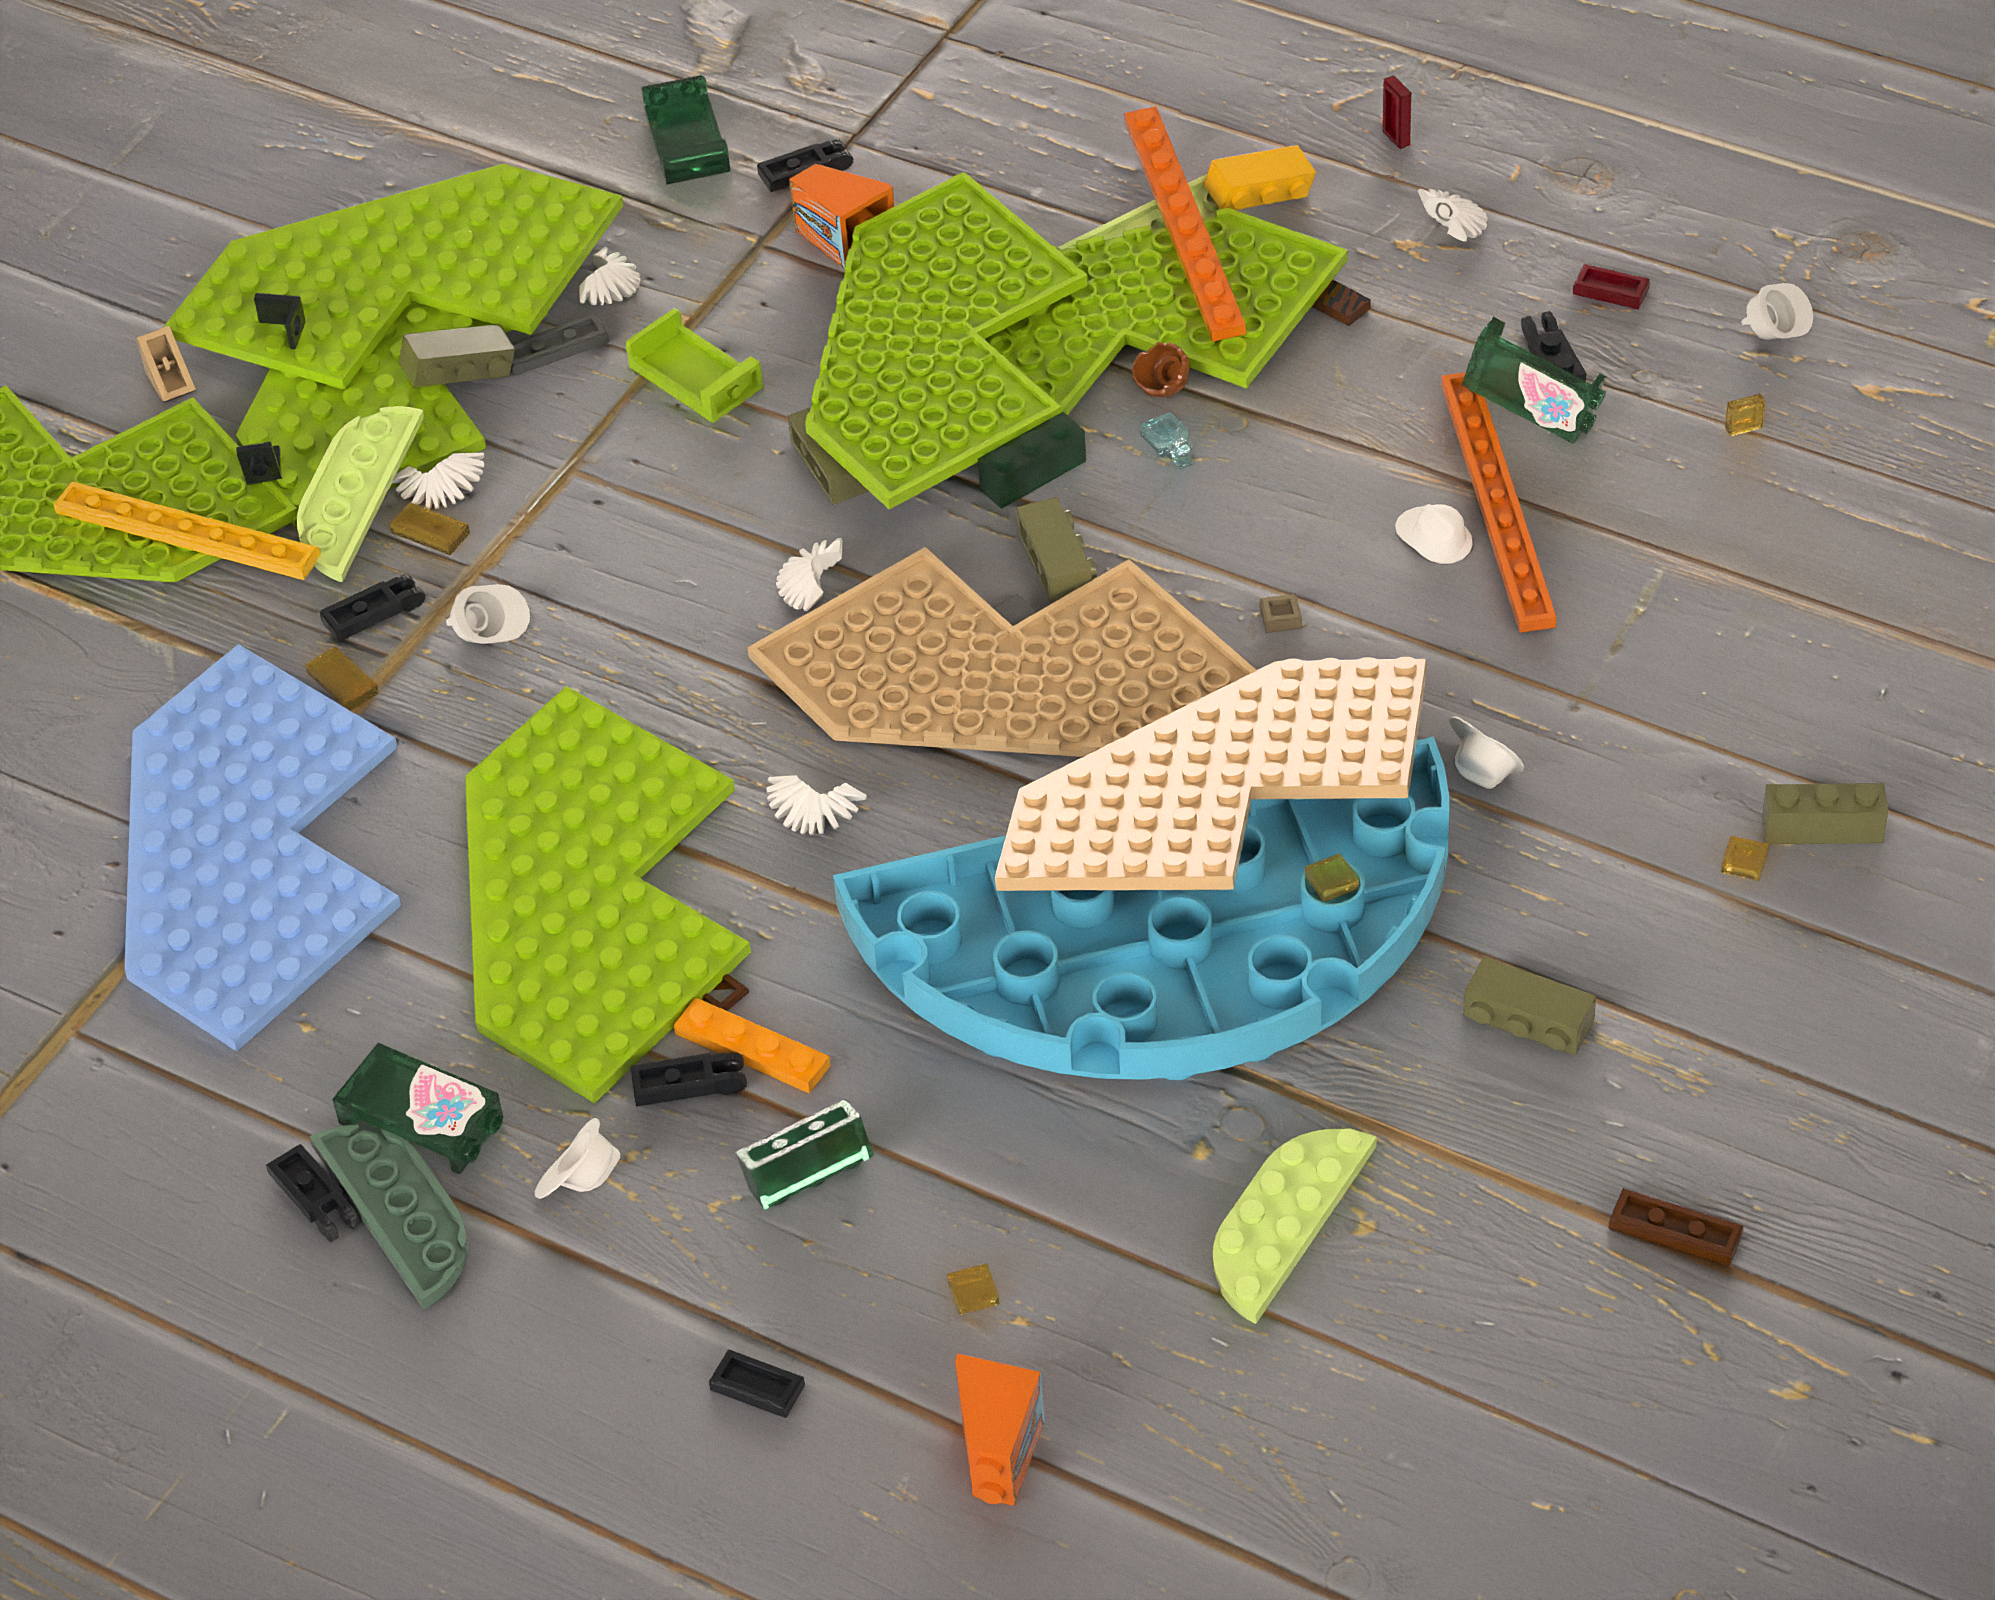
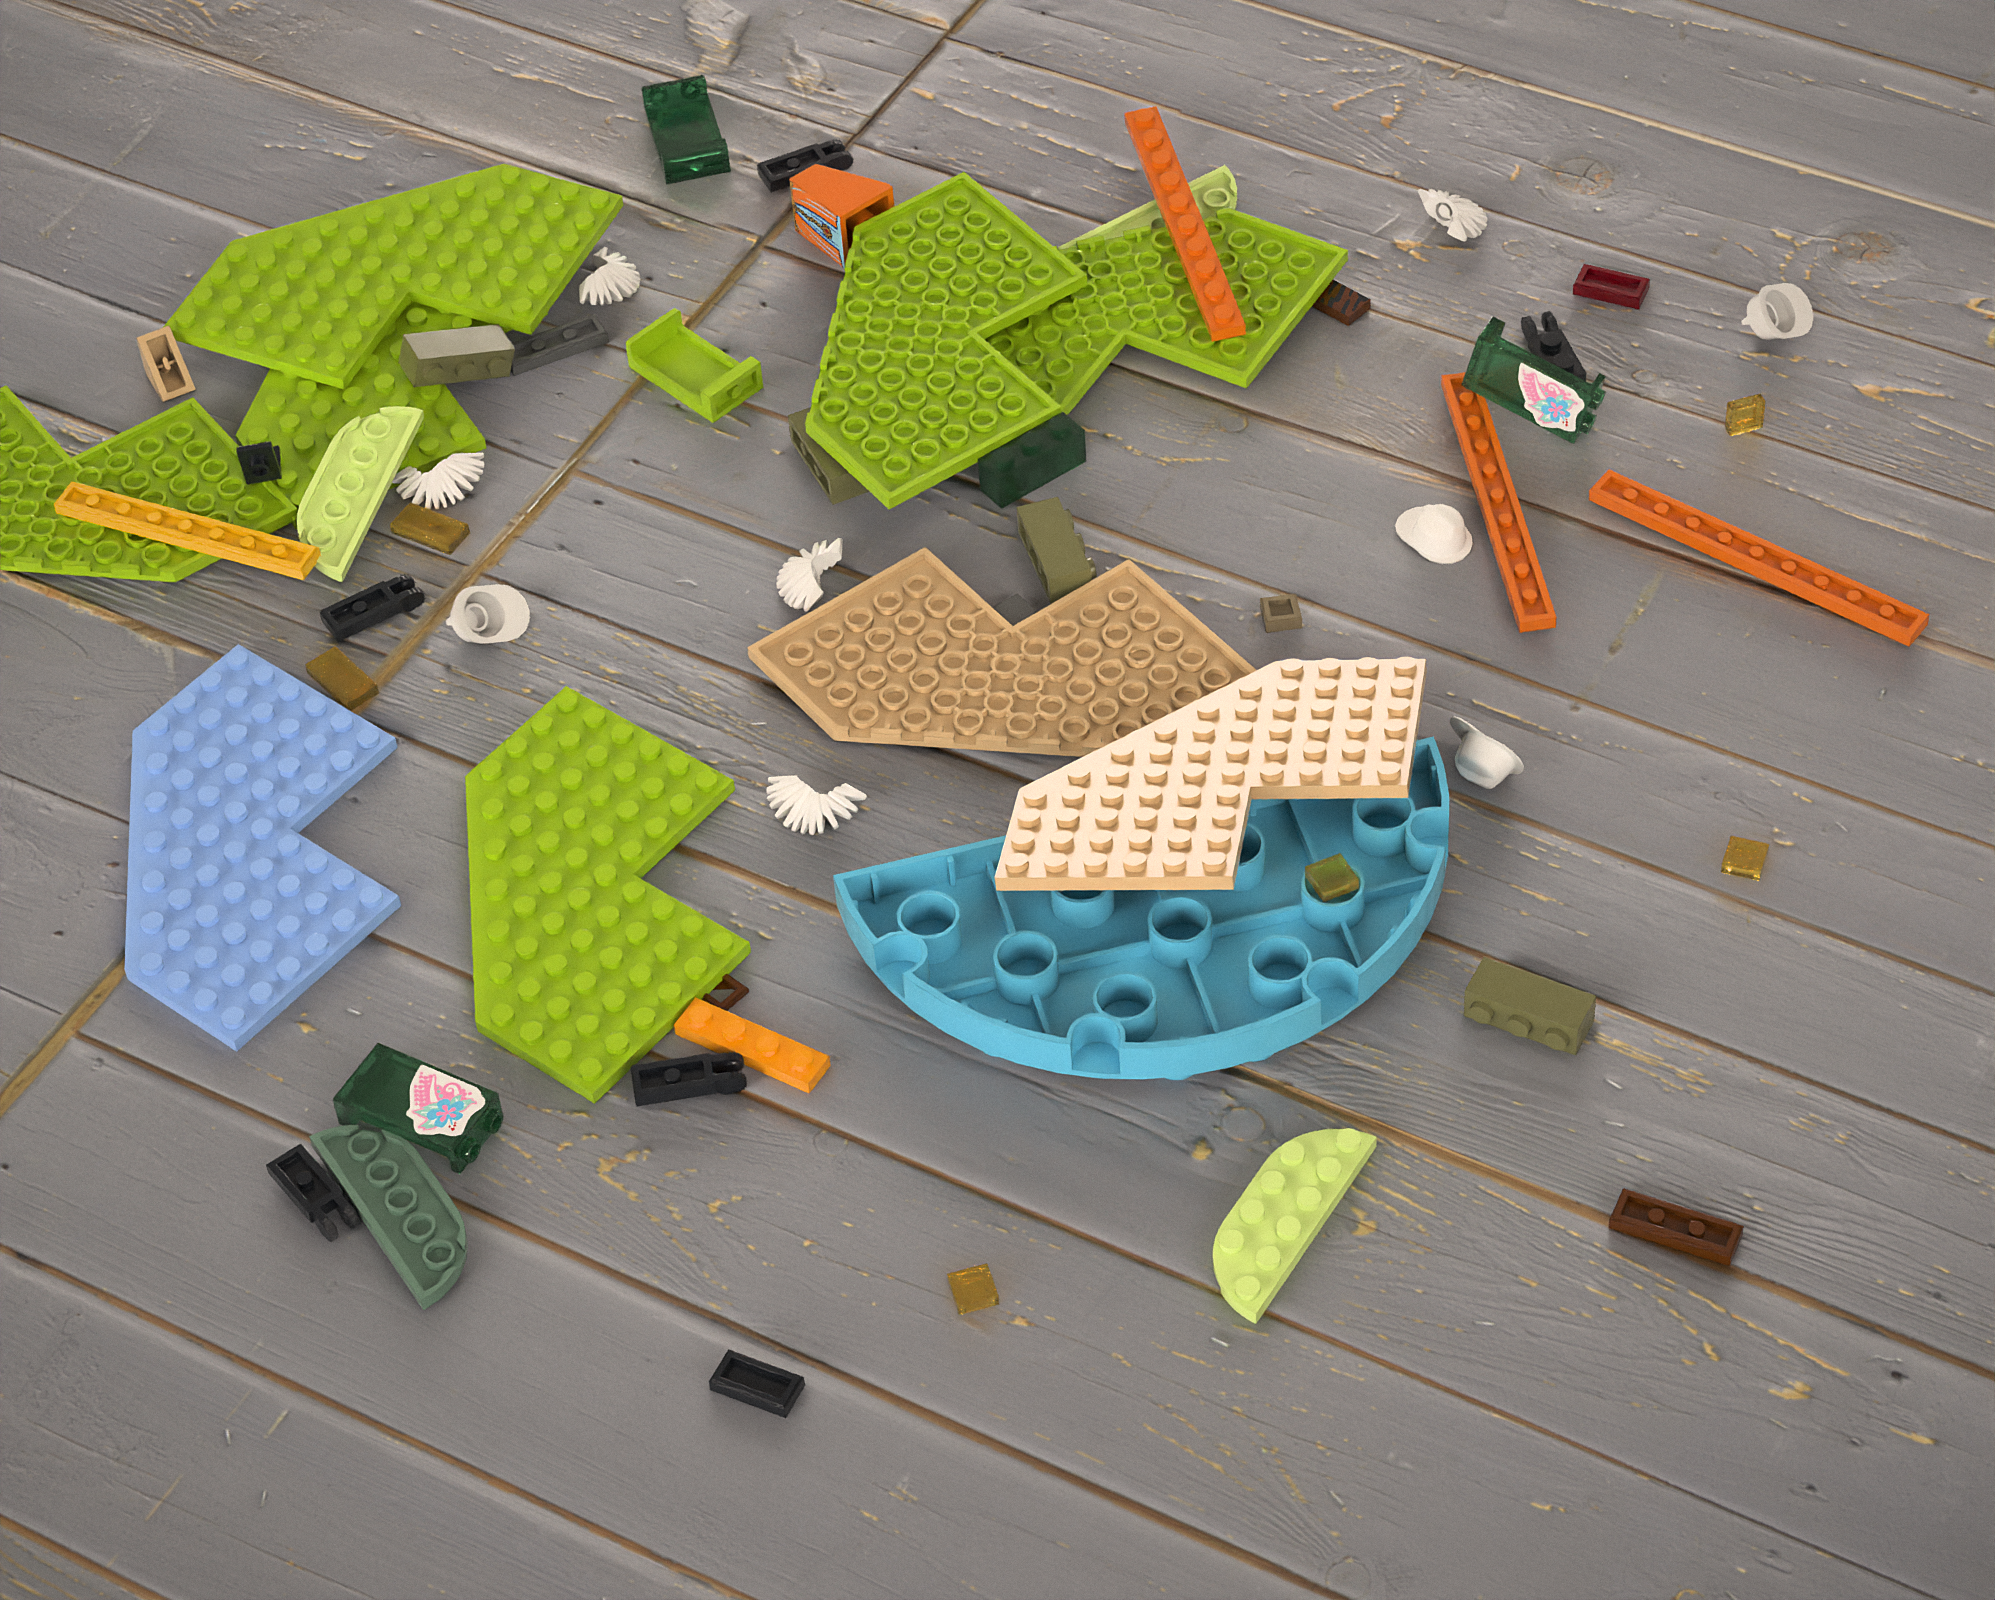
(282, 310): black bracket -> none
(583, 1164): white piece -> none
(805, 1154): clear green brick -> none
(1000, 1424): orange slope -> none
(1161, 370): dark orange hair -> none
(1168, 434): clear light blue plate -> none
(1259, 178): yellow brick -> none
(1396, 112): dark red tile -> none
(1759, 558): none -> orange plate
(1825, 813): olive brick -> none

